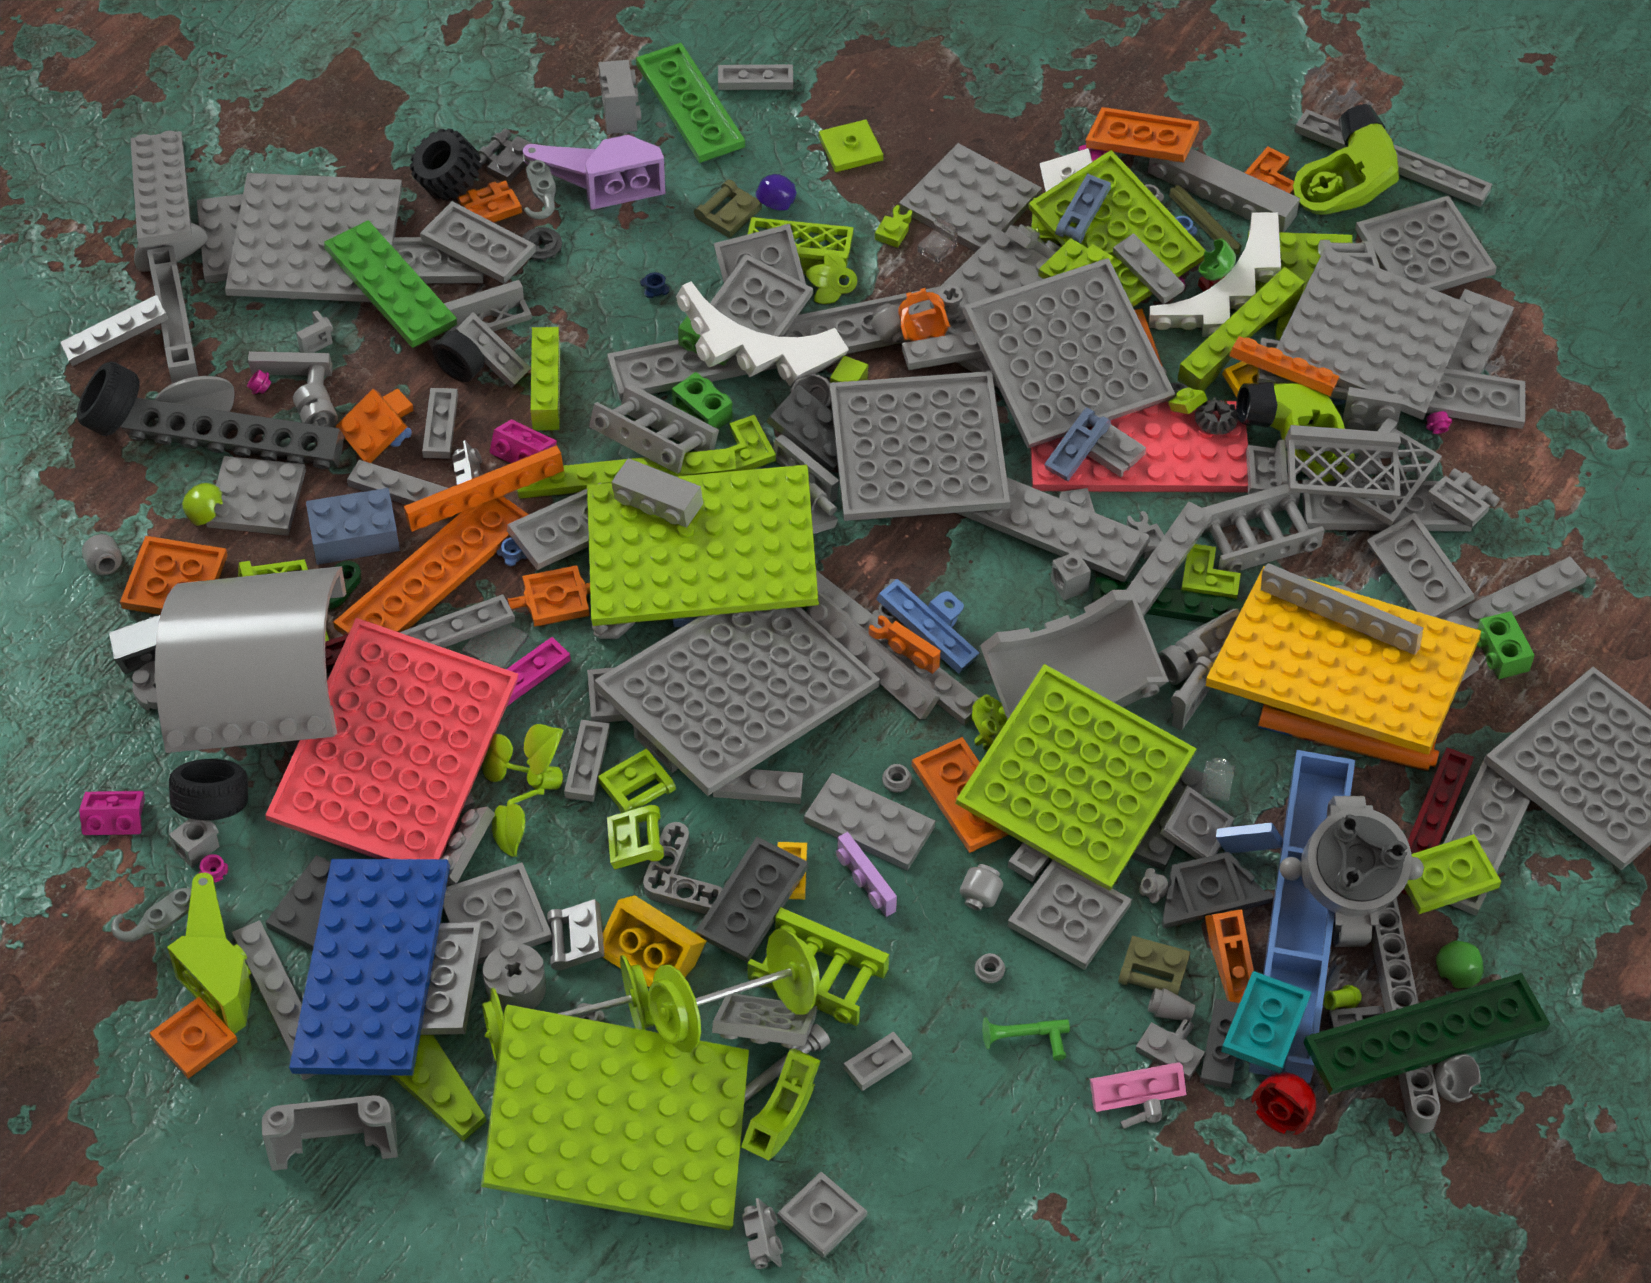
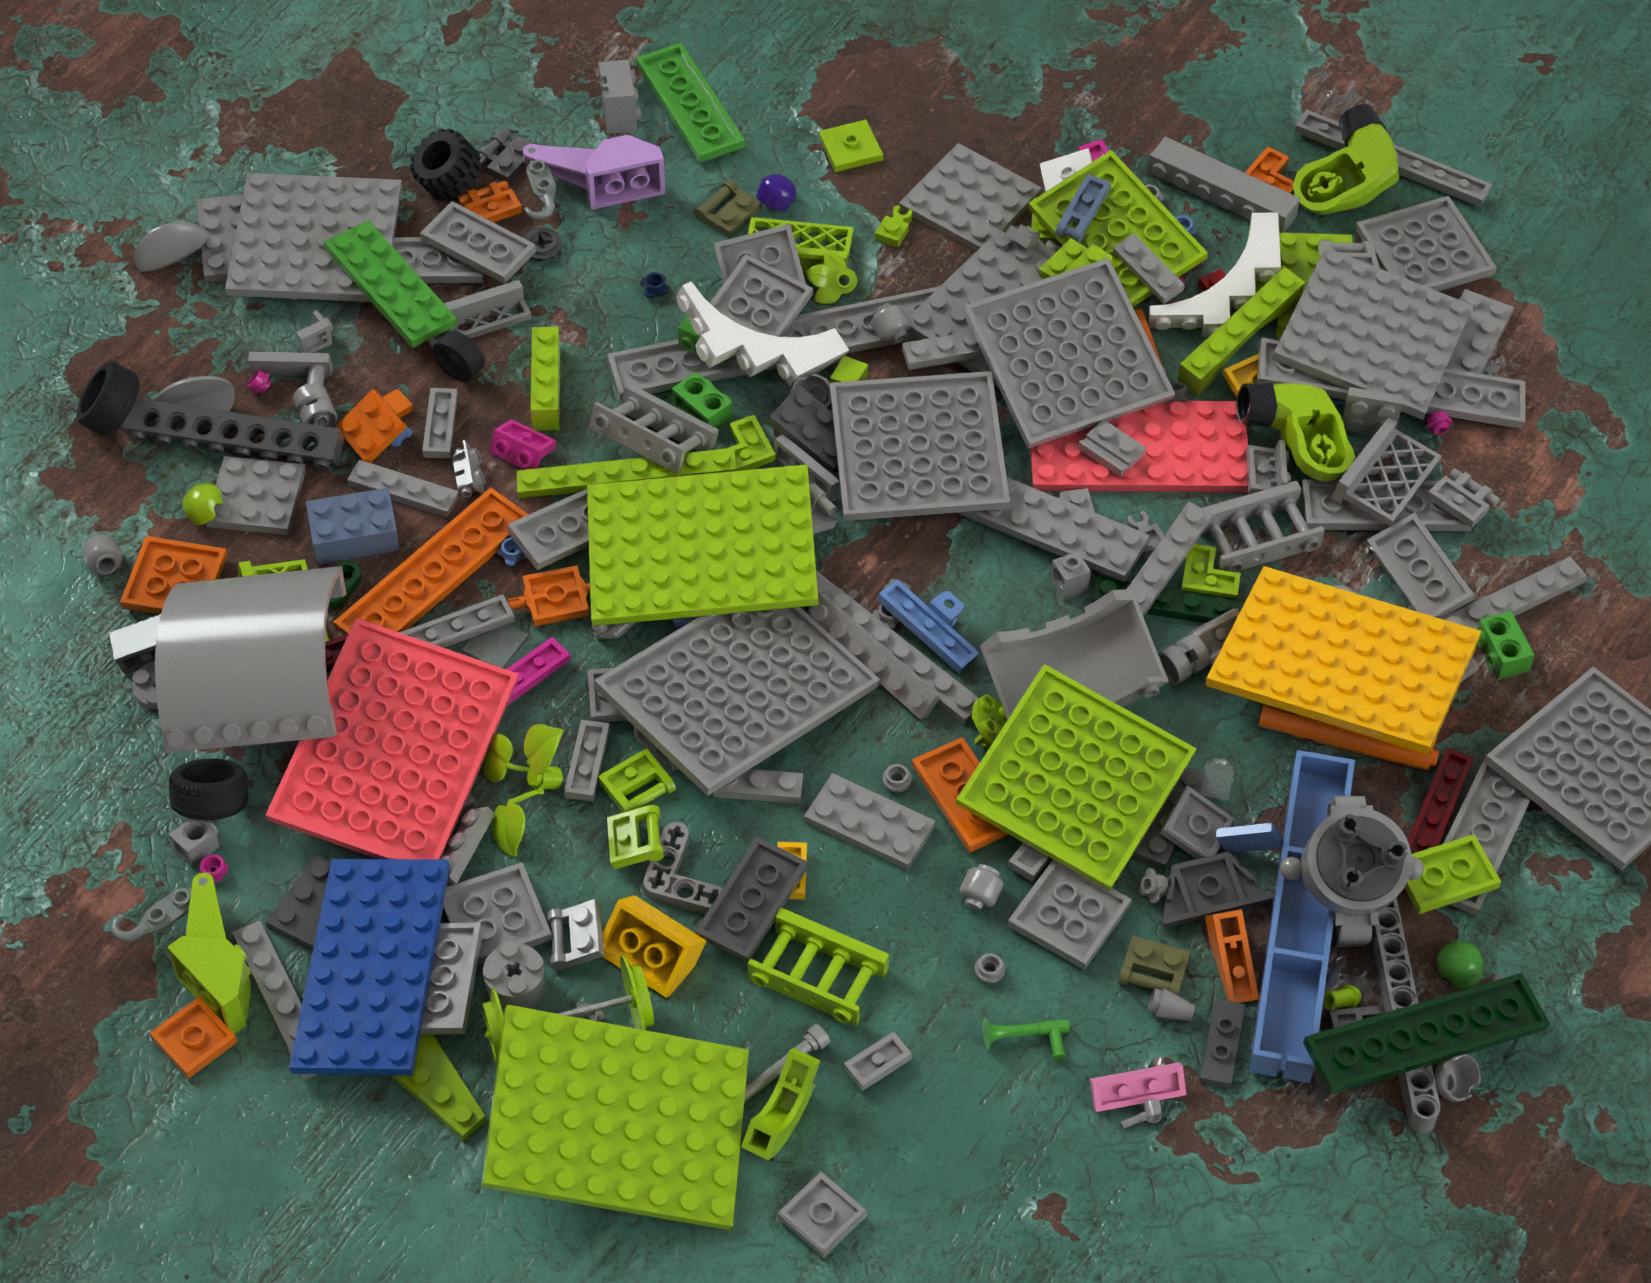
(112, 812): dark pink bracket -> none
(114, 330): plate -> none
(160, 189): light grey plate -> none
(176, 329): light grey arch -> none
(288, 1124): light grey windscreen -> none
(484, 488): orange plate -> none
(495, 351): light grey piece -> none
(657, 493): light grey brick -> none
(755, 77): light grey plate -> none
(762, 1021): light grey plate -> none
(767, 1246): light grey hinge -> none
(791, 971): lime axle -> none
(866, 875): lavender plate -> none
(907, 643): orange plate -> none
(926, 323): orange helmet -> none
(939, 241): clear bracket -> none
(952, 303): light grey bush -> none
(1077, 444): sand blue plate -> none
(1142, 134): orange plate -> none
(1171, 1047): light grey plate -> none
(1187, 400): lime plate -> none
(1191, 694): light grey plate -> none
(1202, 217): olive axle -> none
(1208, 422): dark grey gear -> none
(1218, 262): bright green hair -> none
(1266, 1022): teal plate -> none
(1285, 1102): red cylinder -> none
(1290, 368): orange plate -> none
(1341, 608): light grey plate -> none
(1349, 442): light grey fence -> none

